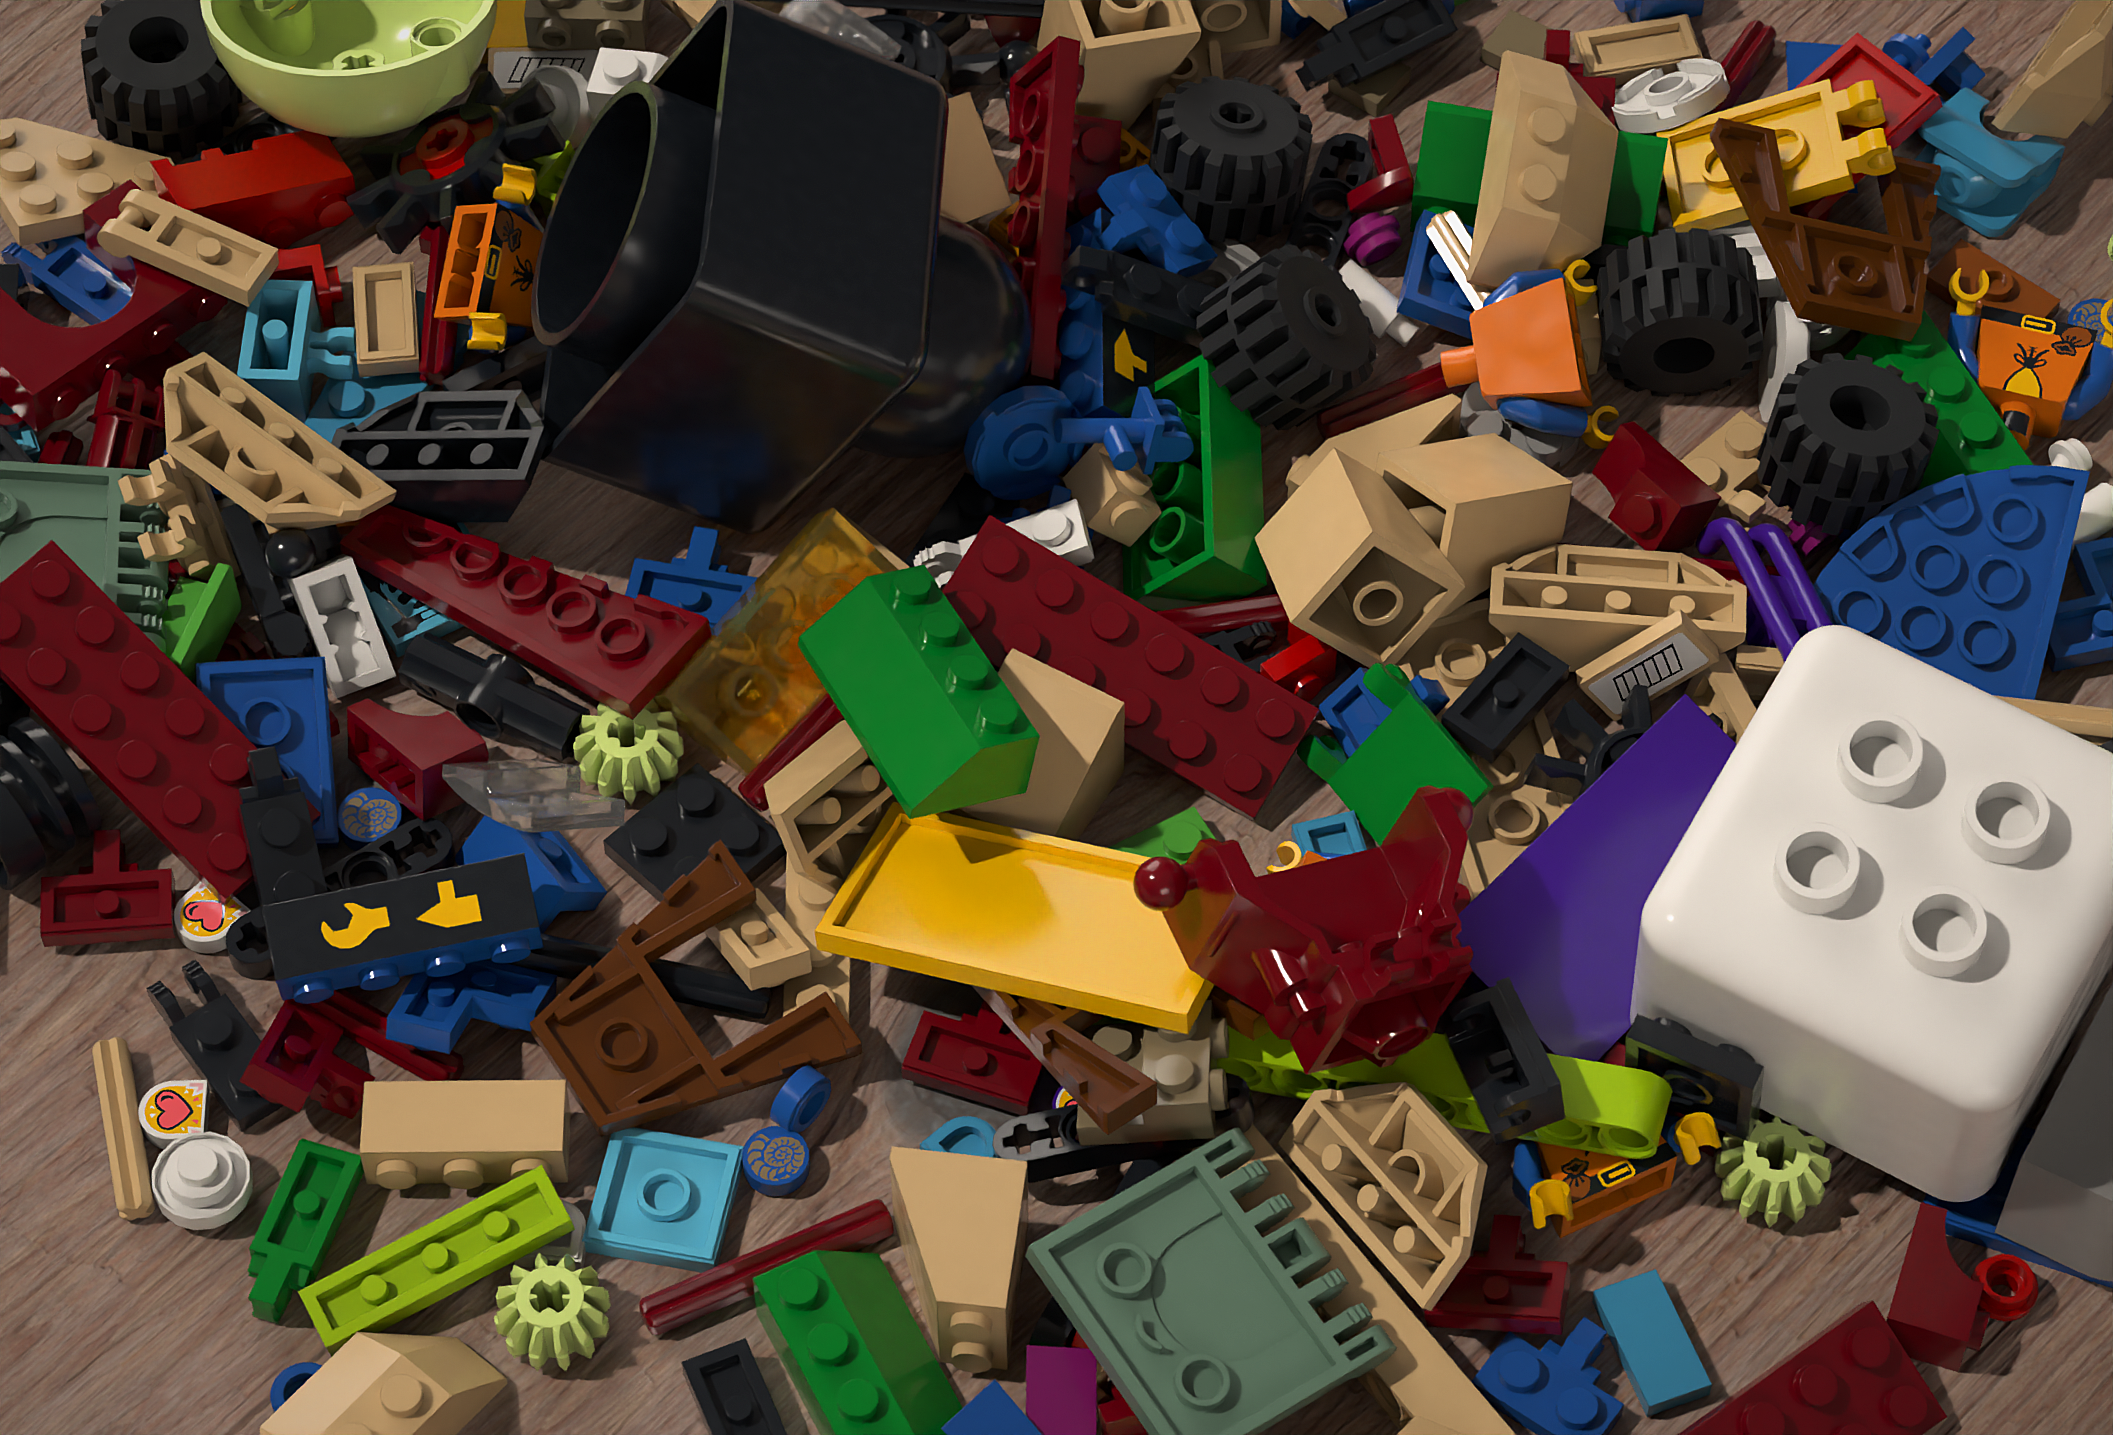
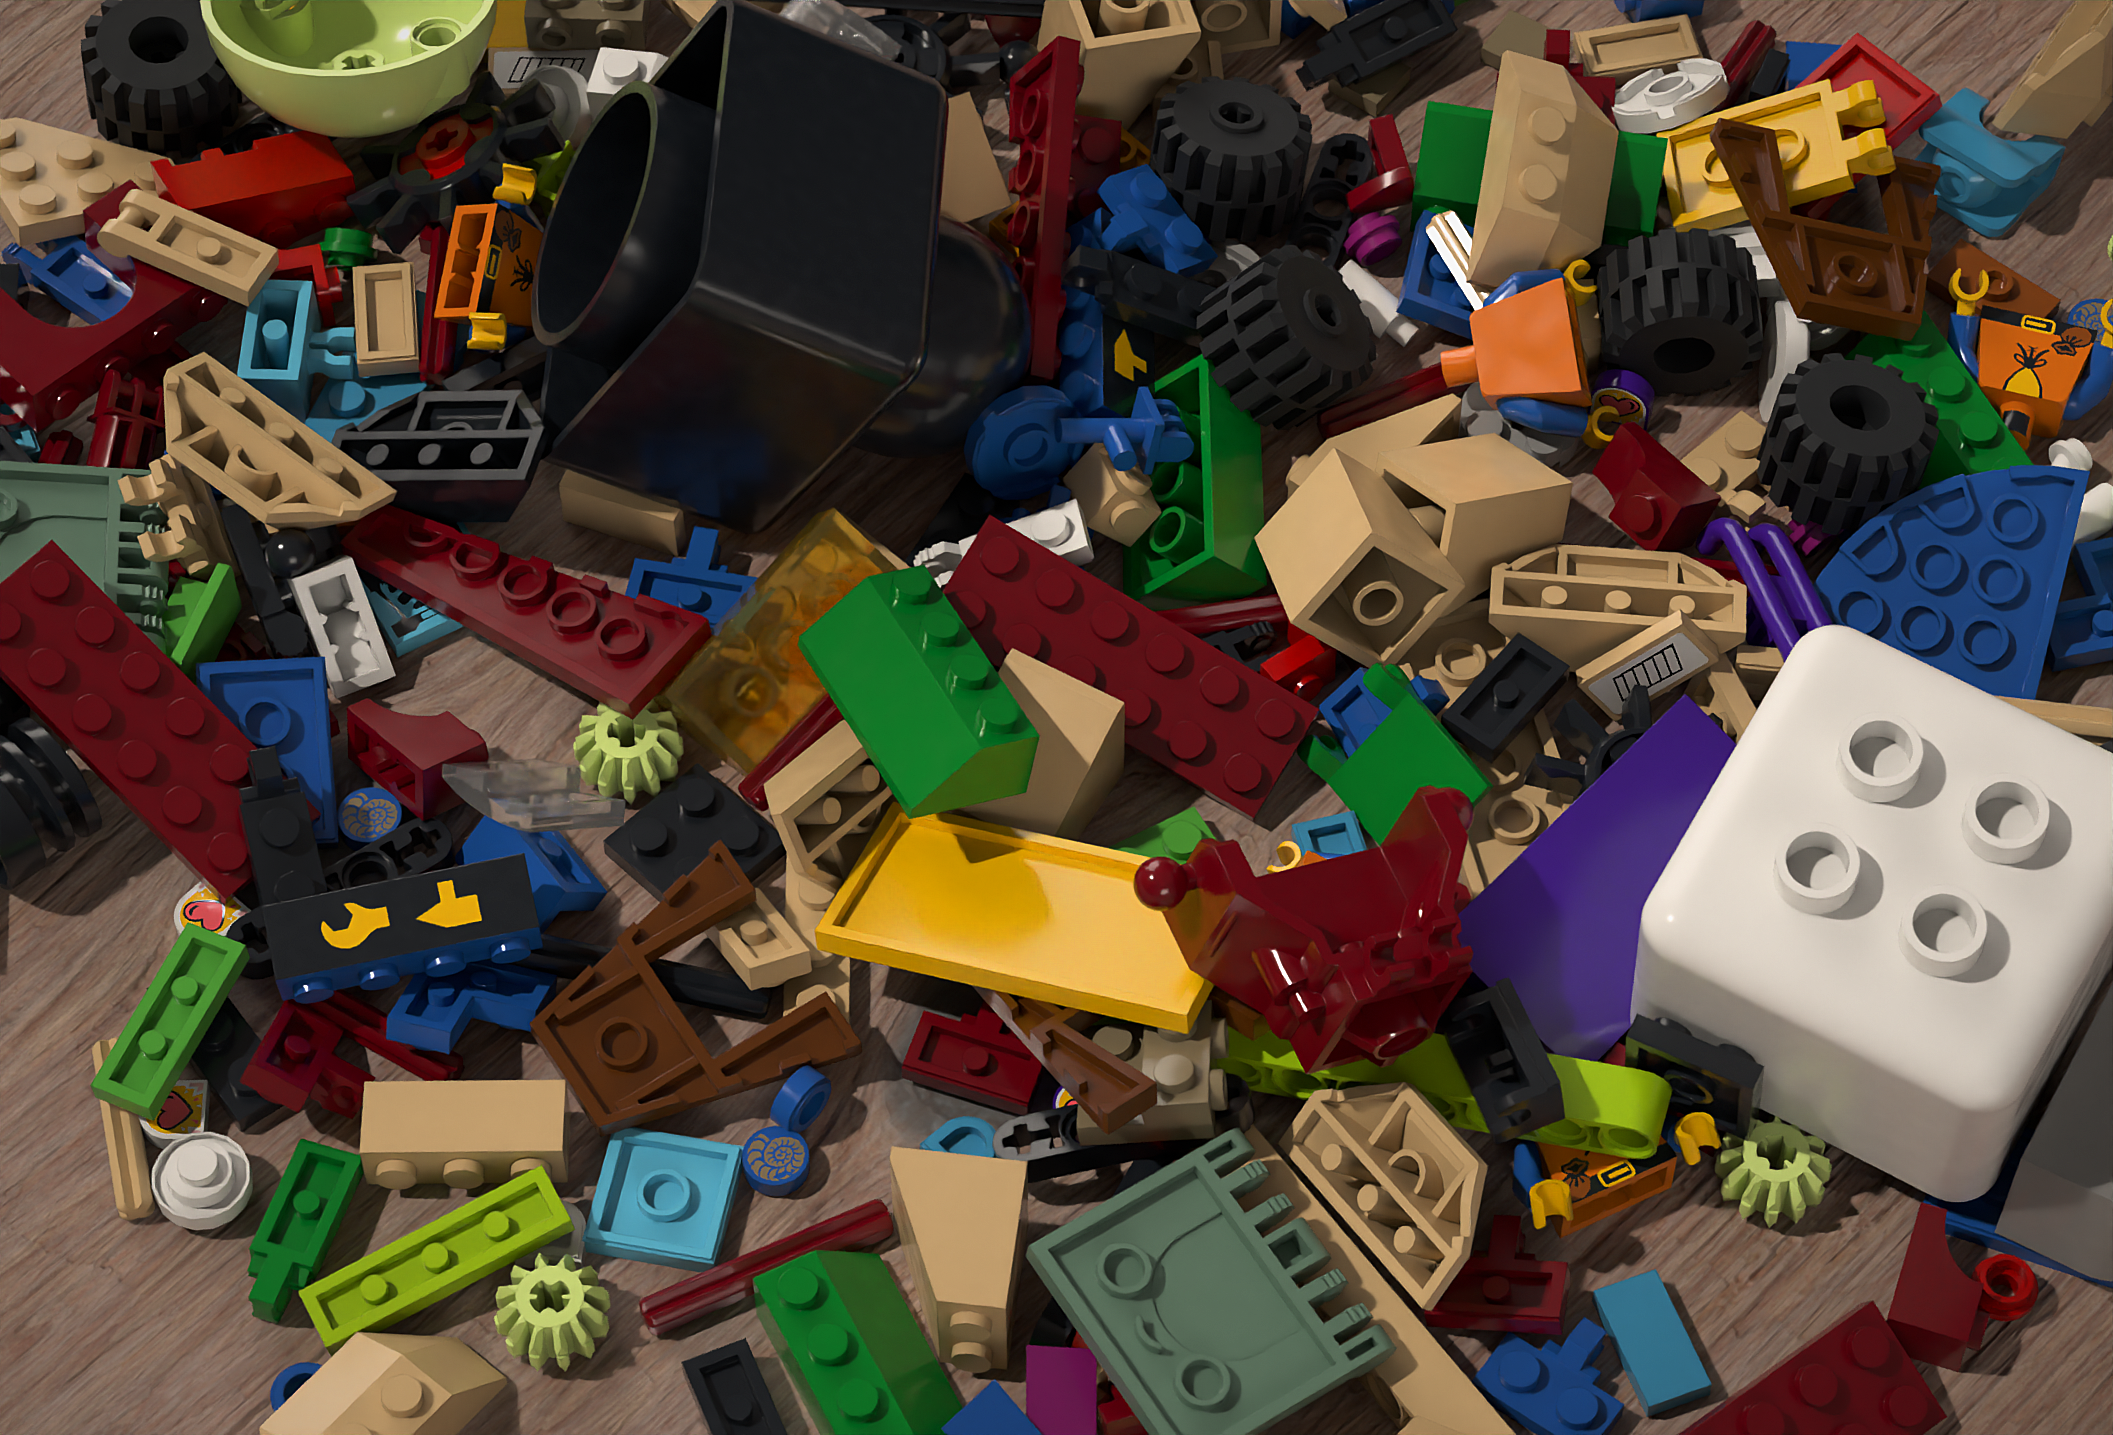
(107, 900): dark red hinge -> none
(170, 1021): none -> bright green plate
(348, 248): none -> green plate
(492, 695): black piece -> none
(621, 514): none -> tan tile
(1627, 393): none -> tile
(1771, 77): none -> black tile
(1948, 66): blue hips -> none

